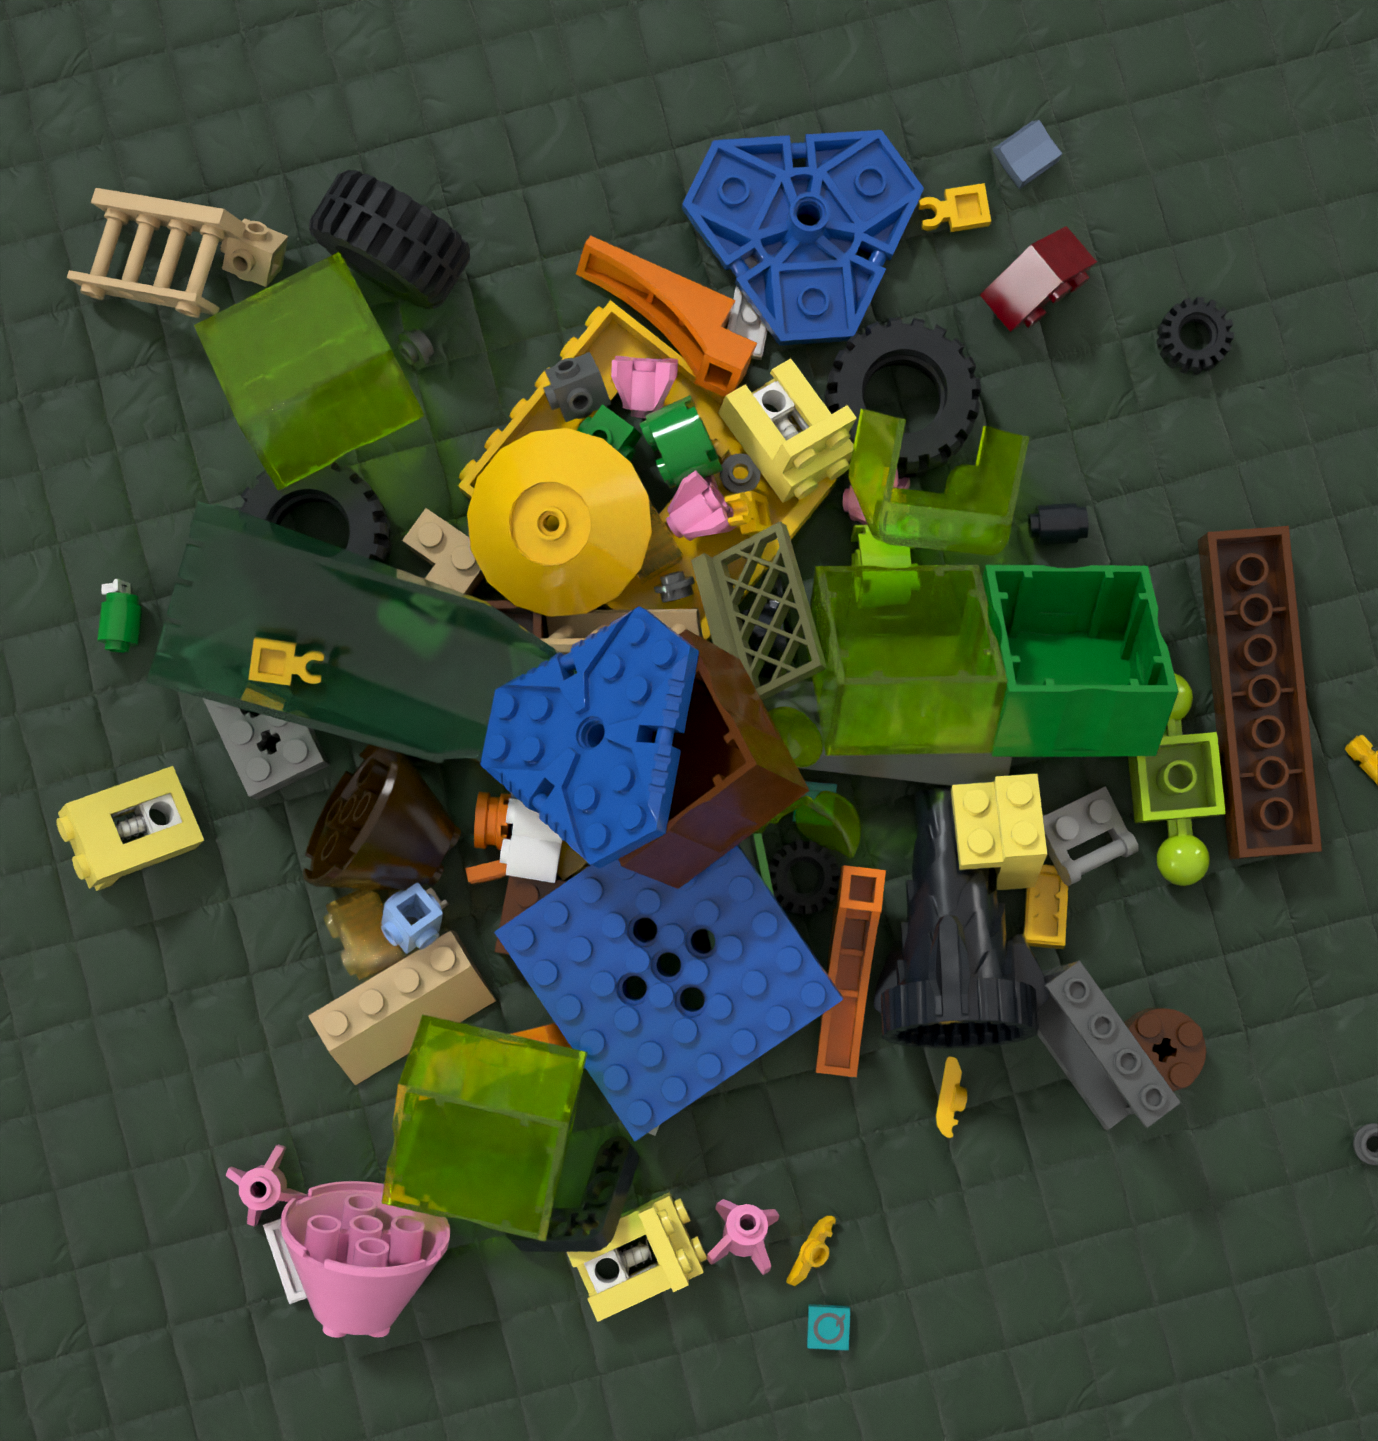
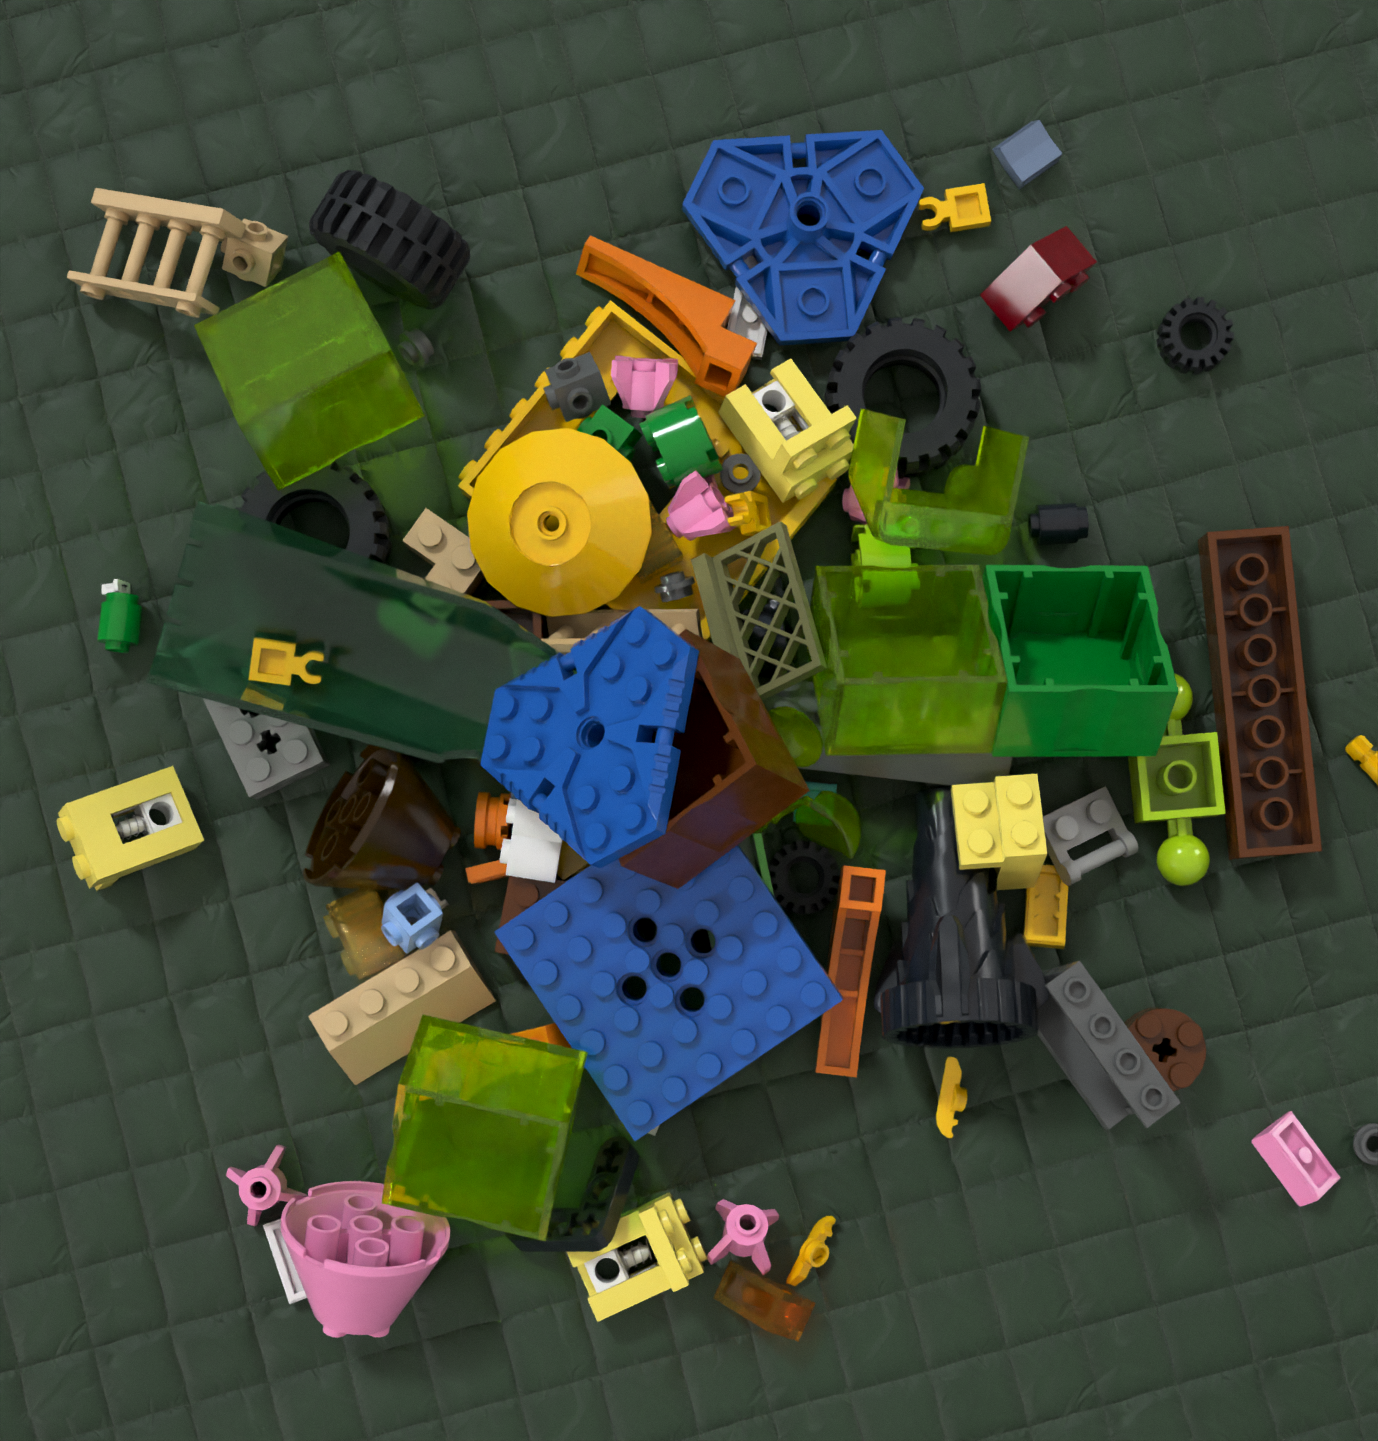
(764, 1301): none -> clear orange slope
(828, 1327): teal tile -> none
(1295, 1159): none -> bright pink slope

